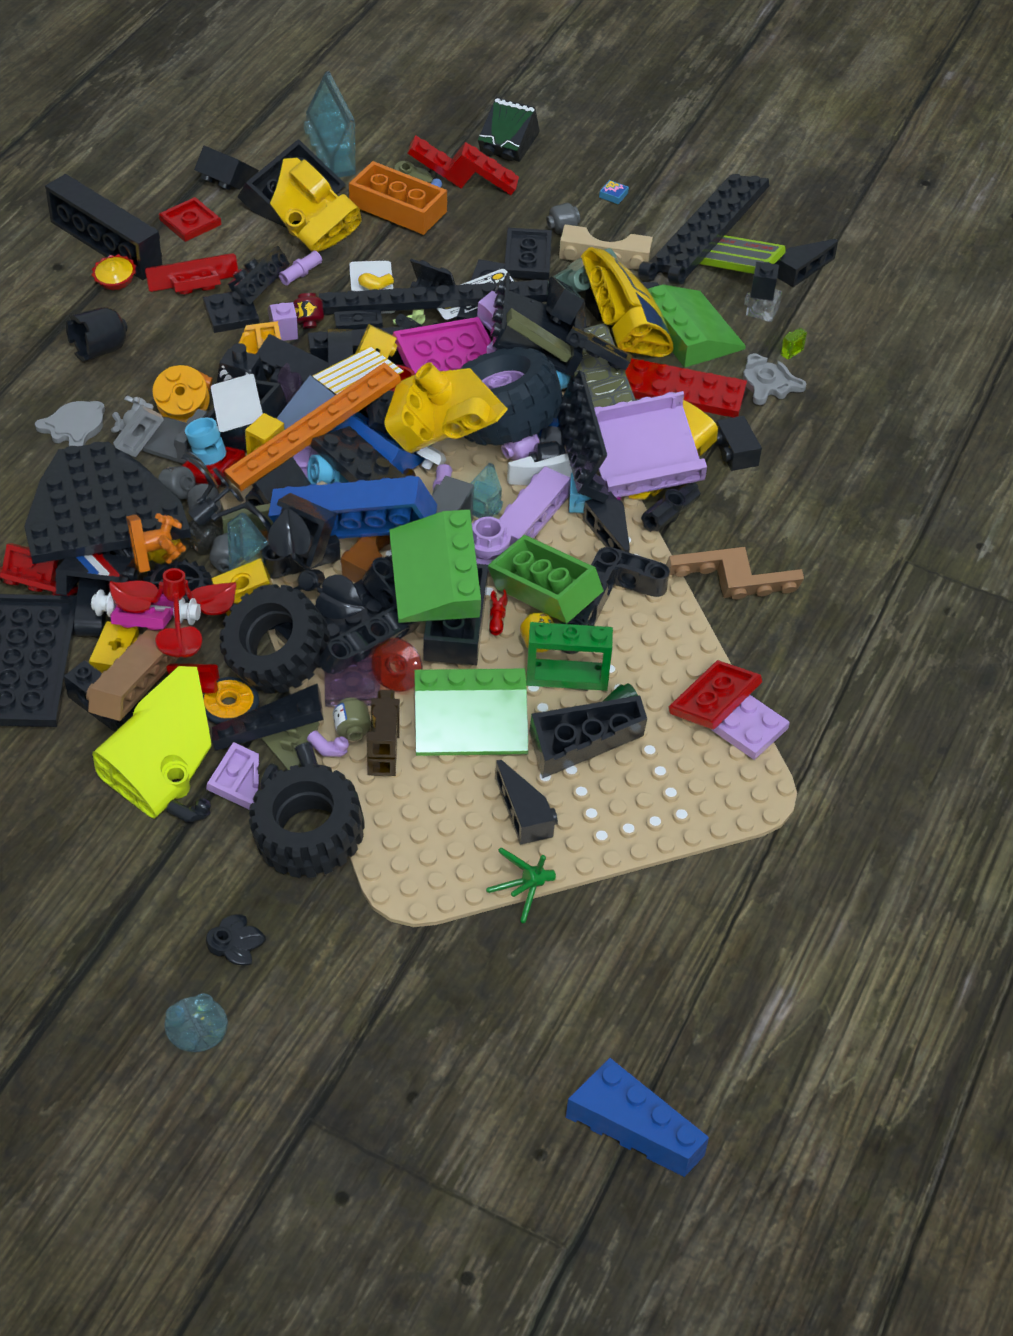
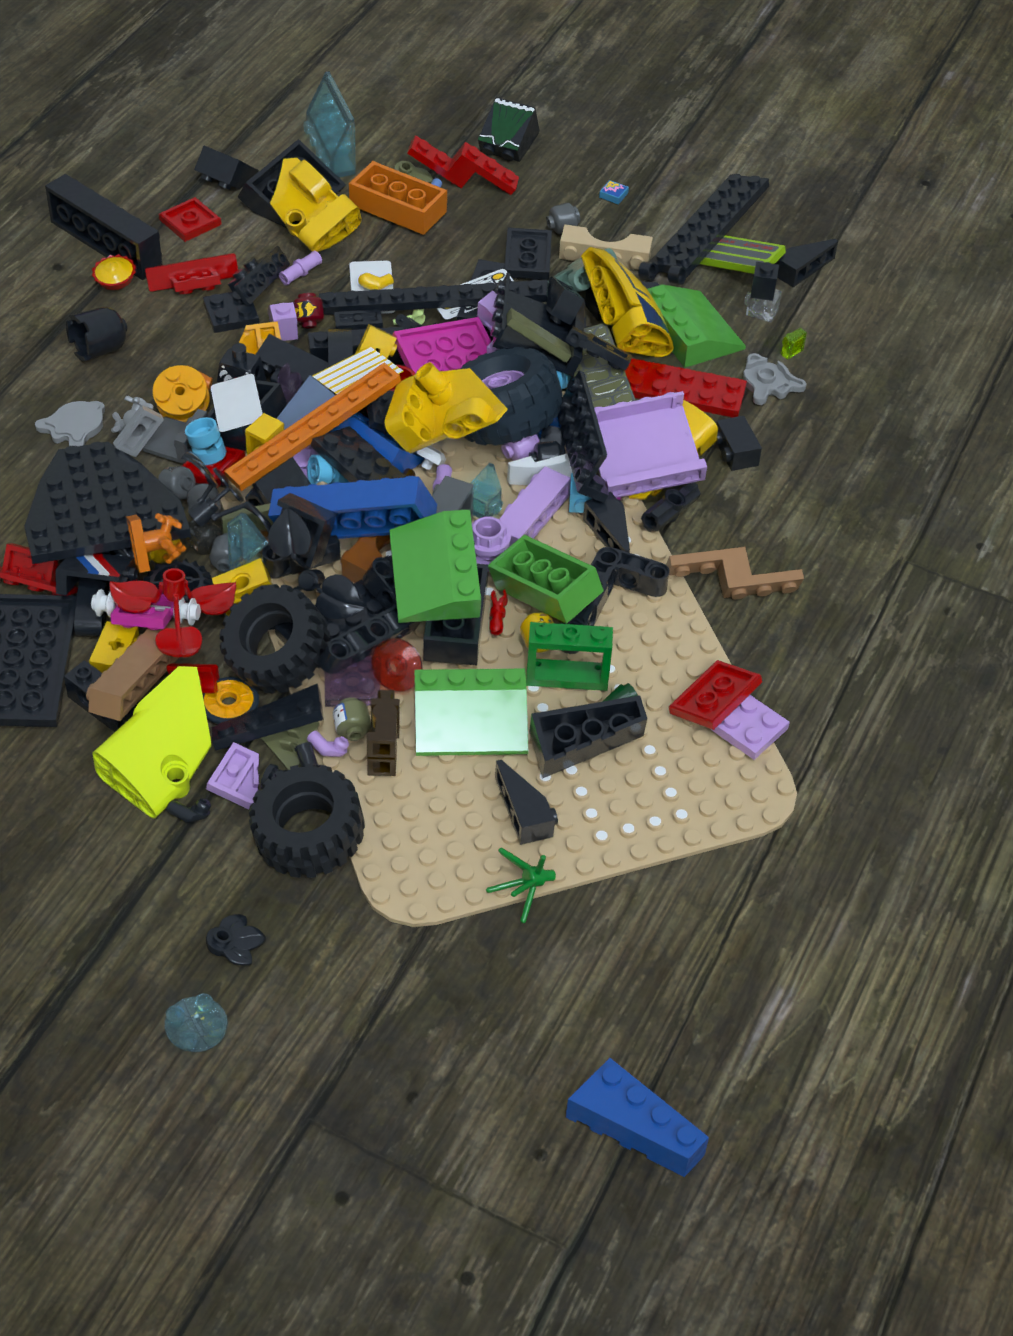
(430, 276): black hinge -> none

